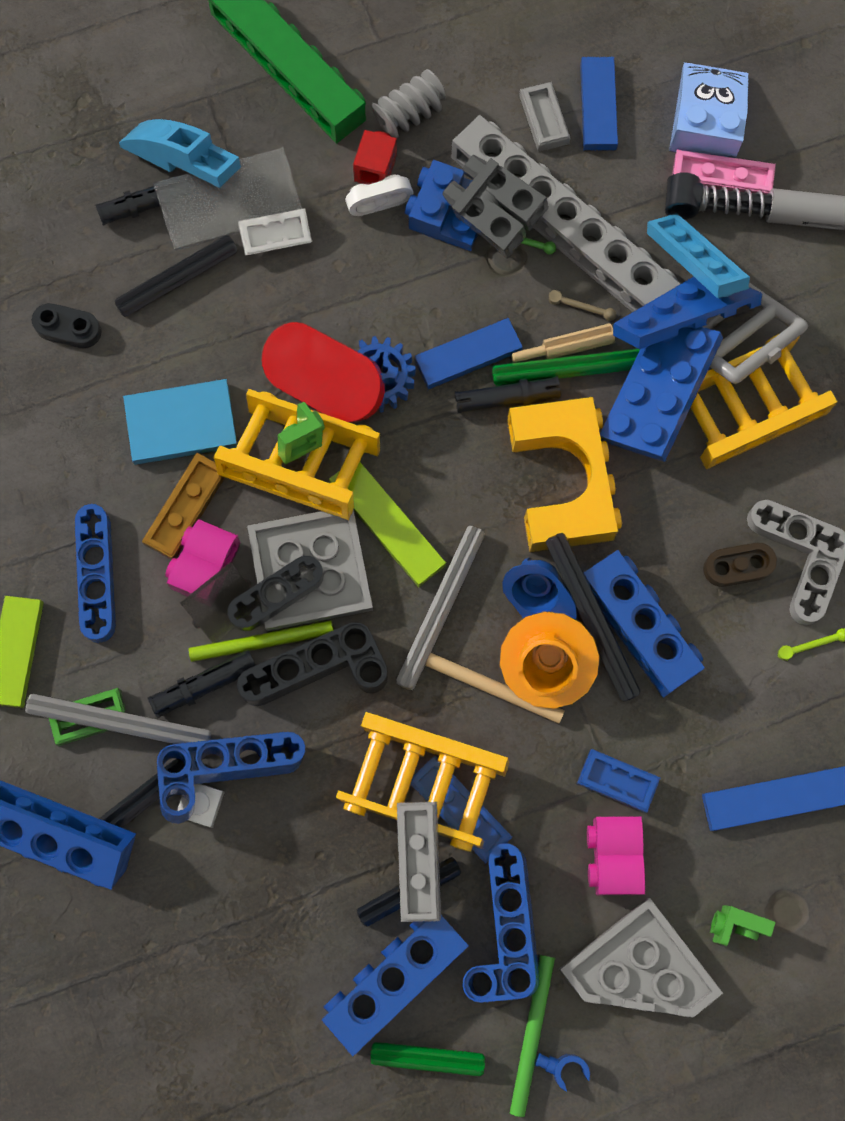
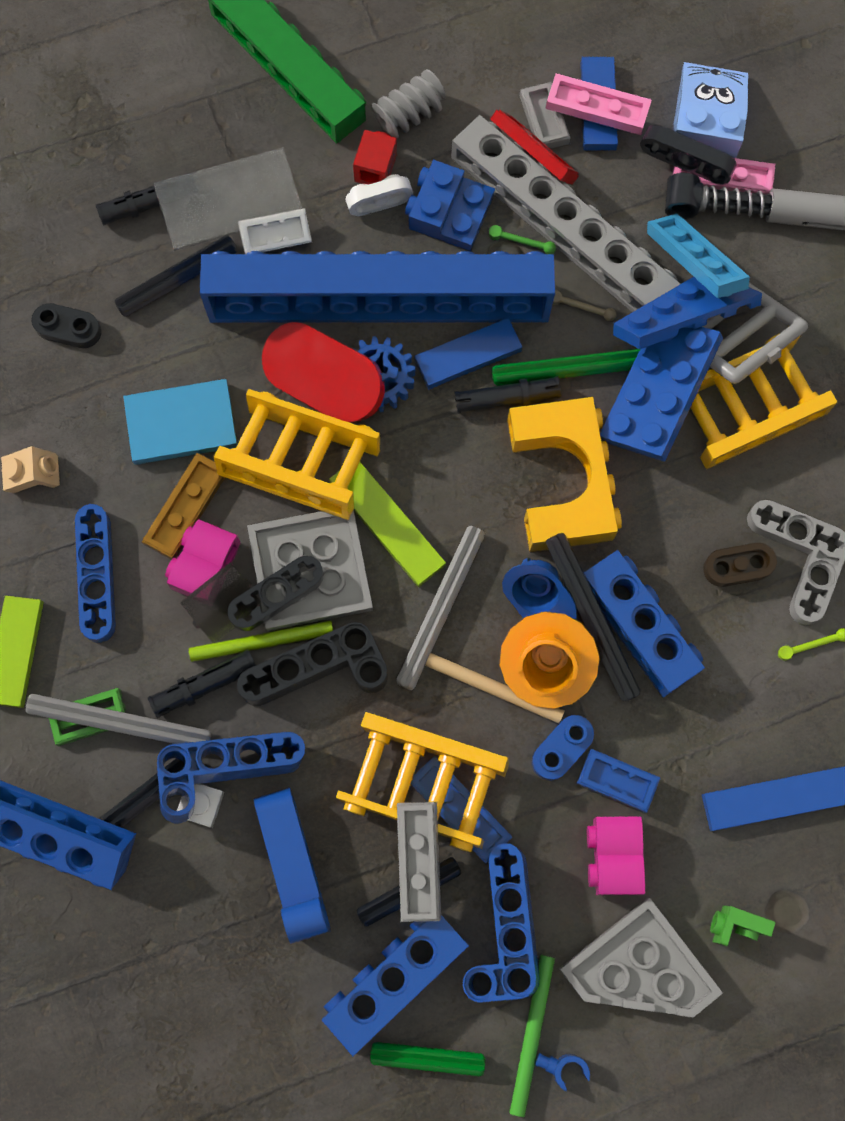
(29, 468): none -> tan bracket
(181, 146): dark azure slope -> none
(292, 866): none -> blue beam
(301, 437): bright green bracket -> none
(377, 287): none -> blue brick
(496, 204): dark grey hips -> none
(535, 147): none -> red tile
(563, 747): none -> blue plate
(569, 343): tan axle -> none
(598, 104): none -> bright pink plate
(701, 158): none -> black beam

